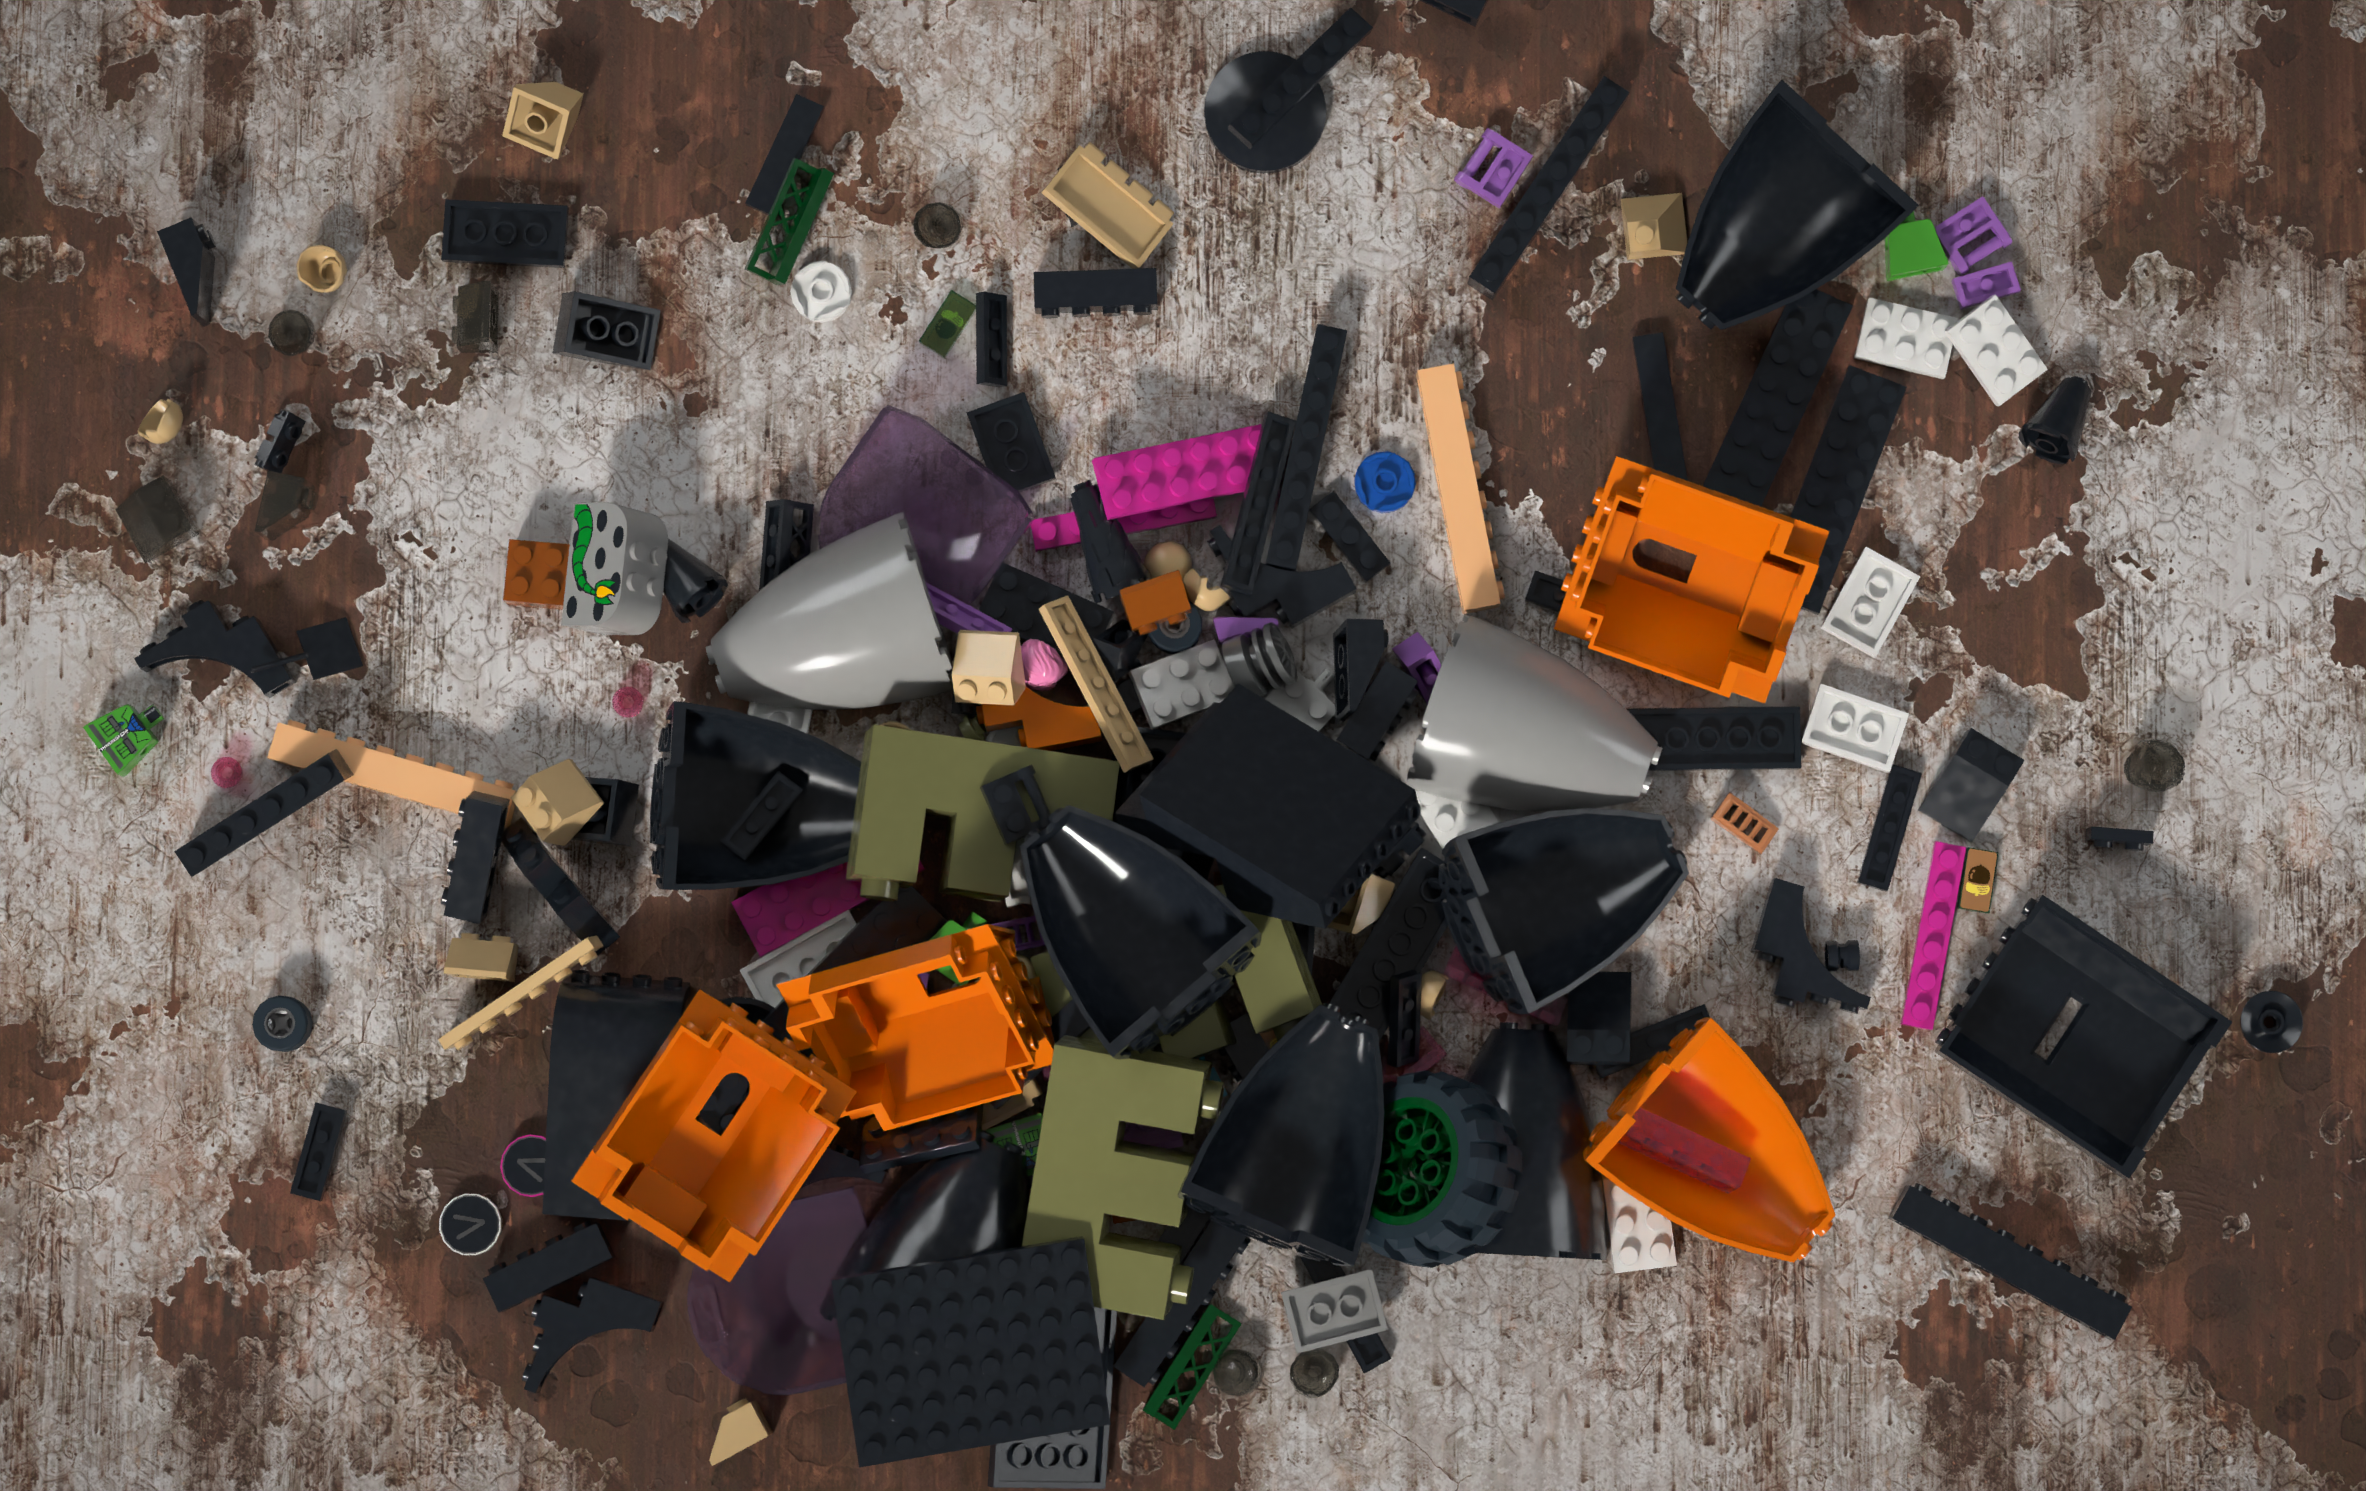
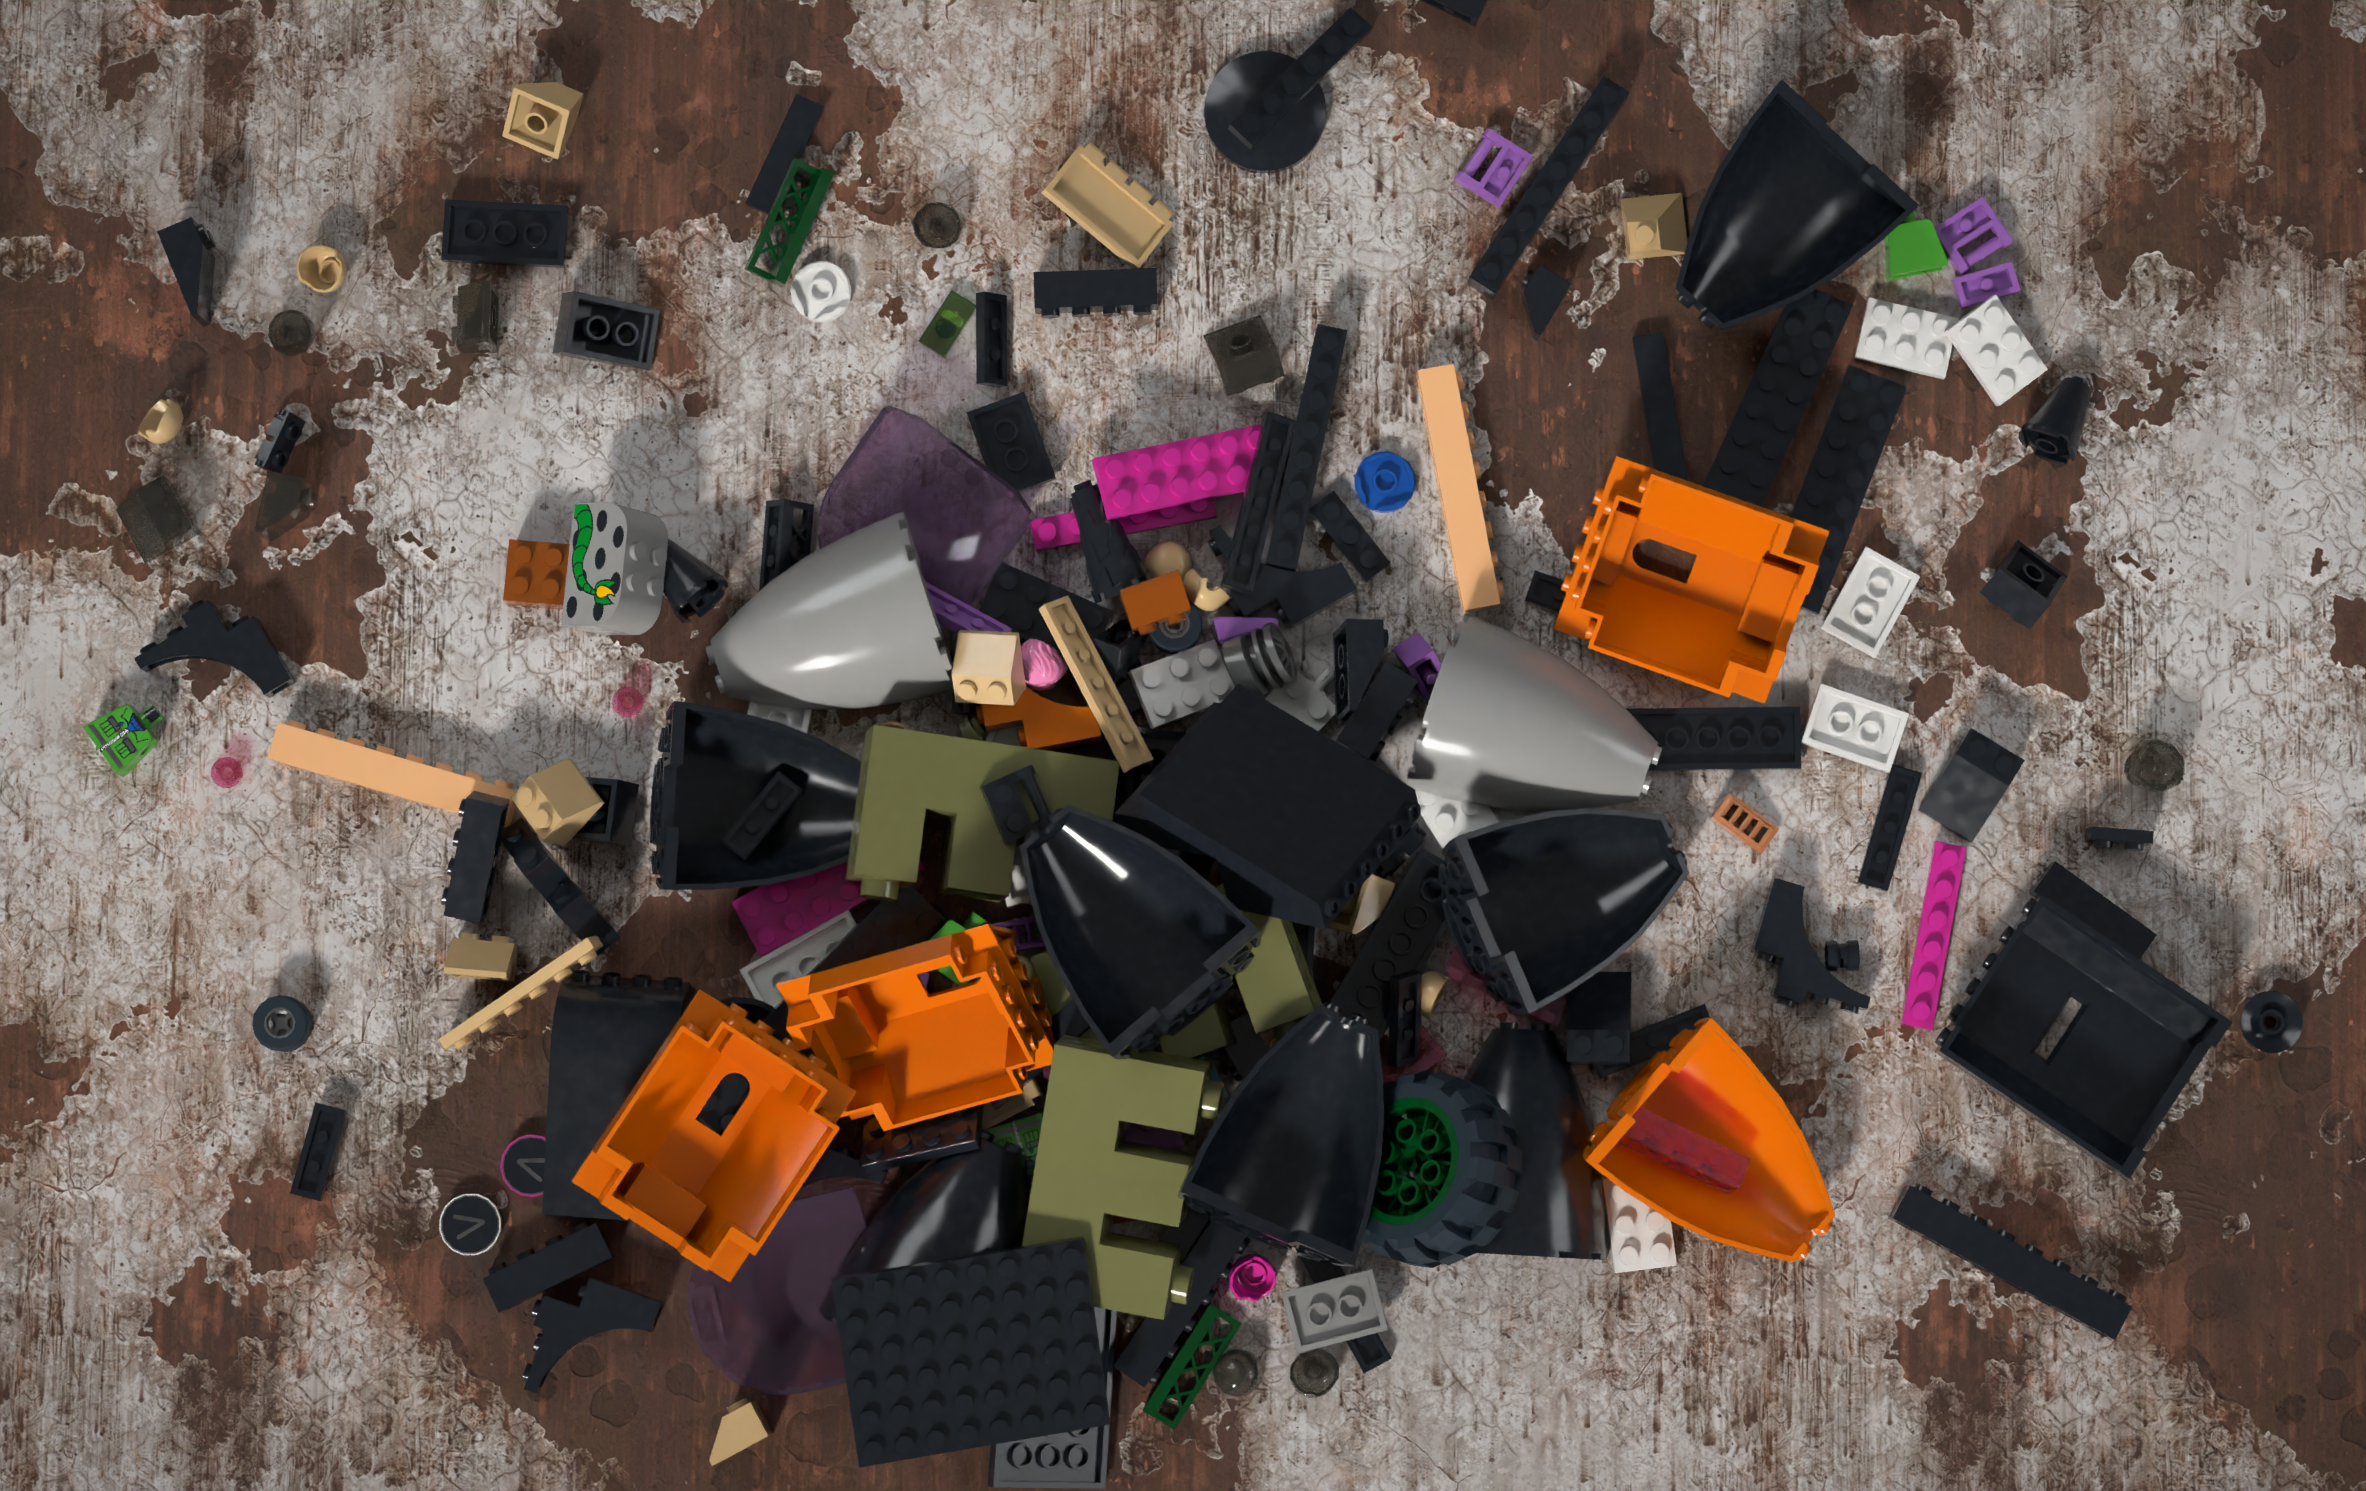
(264, 812): black brick -> none
(327, 649): black piece -> none
(1244, 355): none -> clear smoke slope
(1252, 1277): none -> dark pink hair
(1542, 298): none -> black slope
(1977, 880): medium nougat tile -> none
(2023, 585): none -> black slope
(2093, 909): none -> black brick

